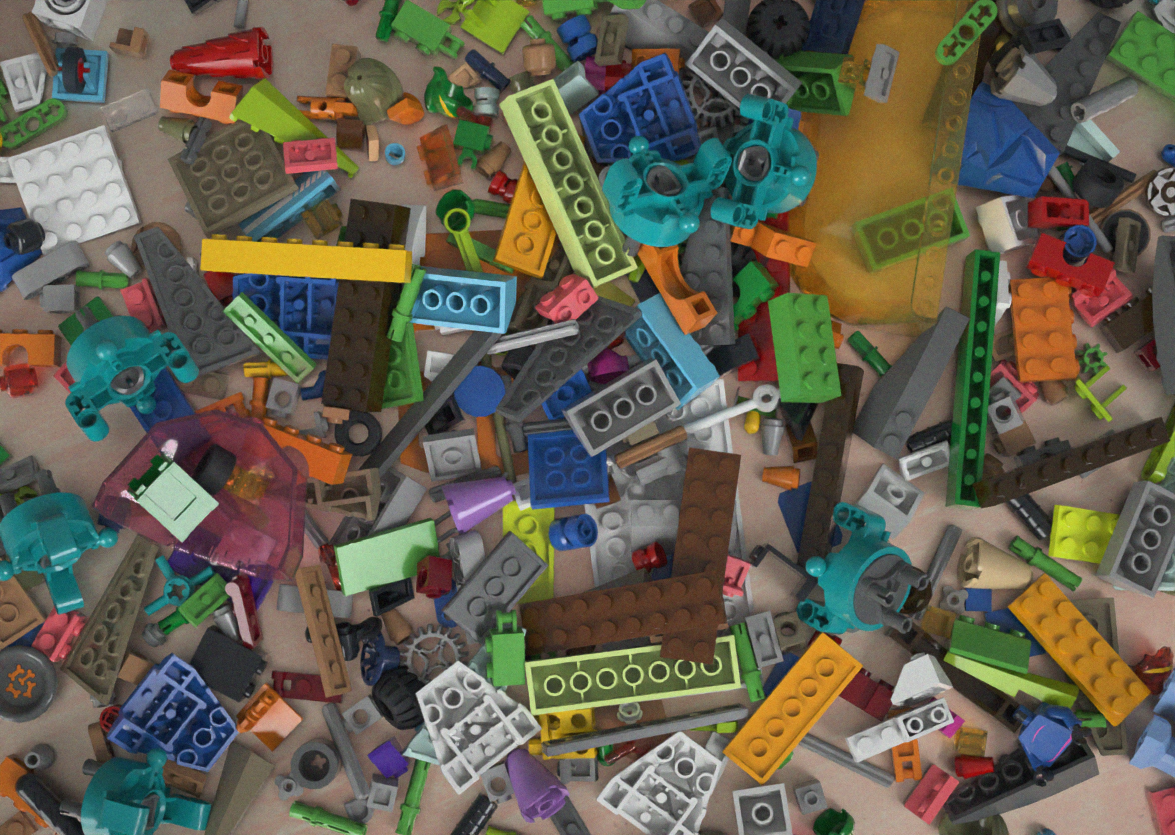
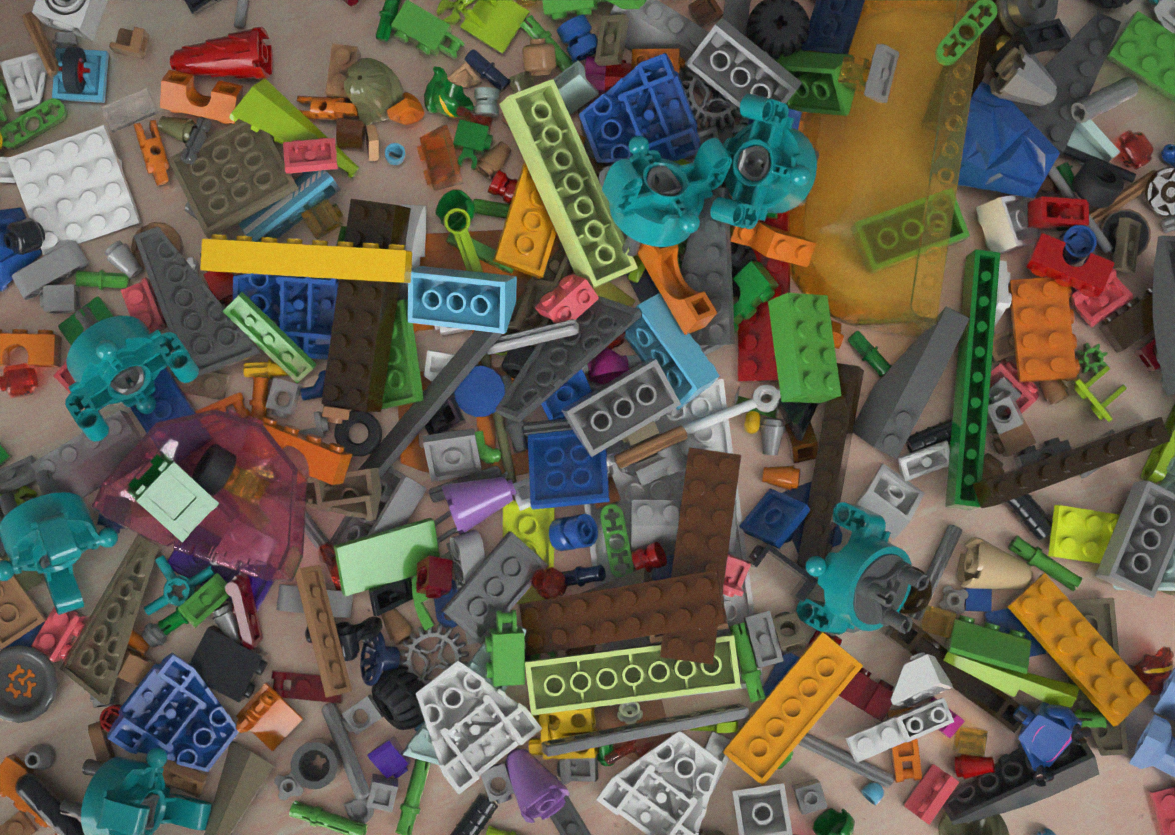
(84, 464): none -> light grey slope
(138, 643): none -> orange pin
(157, 163): none -> orange hinge
(403, 312): bright green pin -> none
(422, 612): none -> bright green slope
(486, 453): none -> bright green arm
(549, 583): none -> clear red rock
(581, 575): none -> dark blue axle
(606, 523): none -> bright green beam
(731, 357): black slope -> none
(775, 518): none -> blue tile
(873, 793): none -> medium azure hinge
(1134, 149): none -> clear red head

